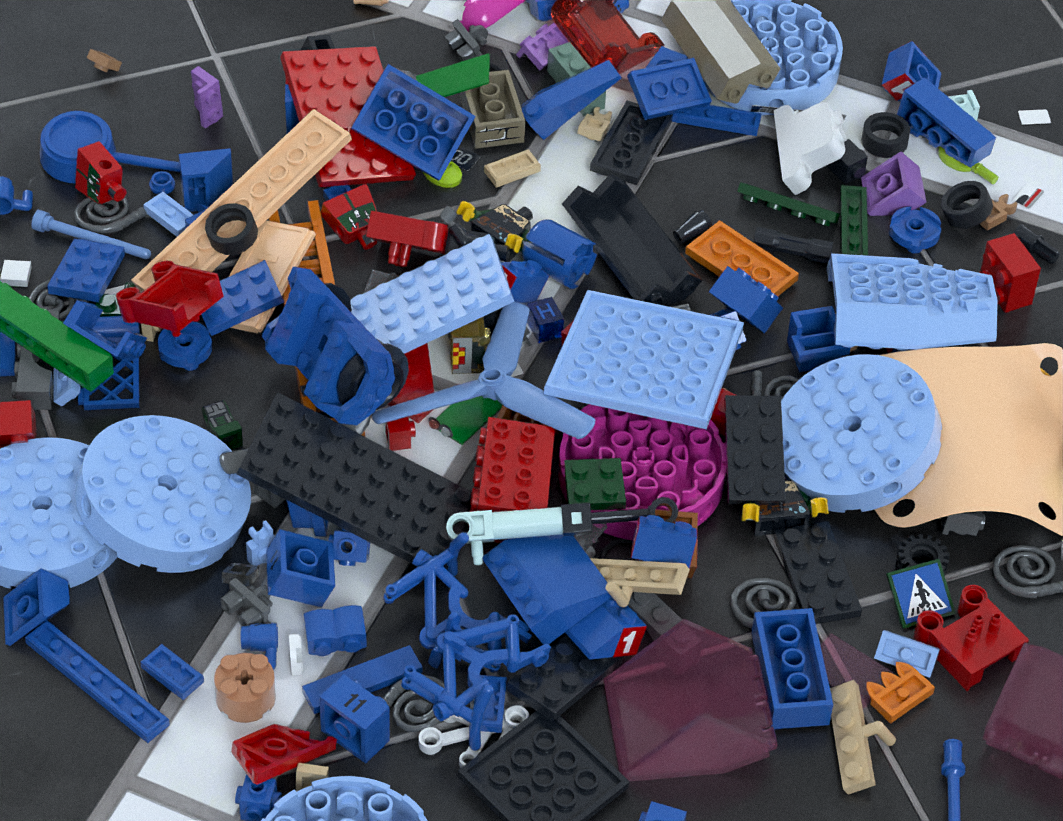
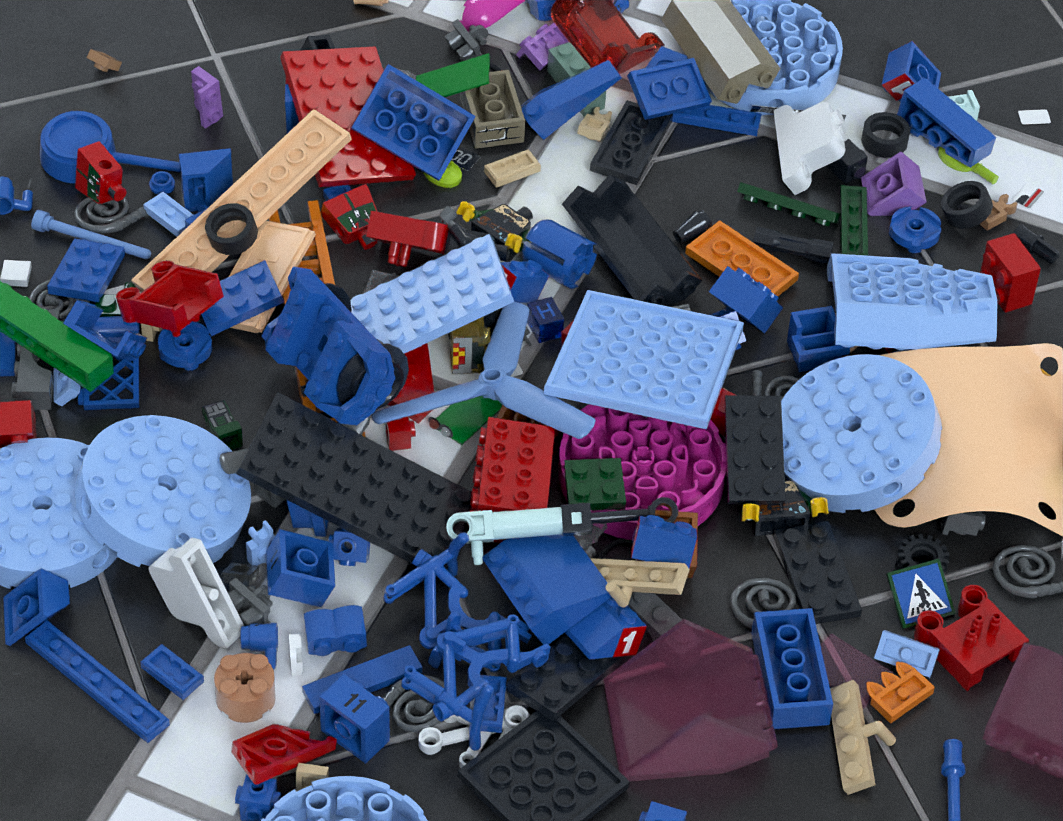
(196, 592): none -> white brick

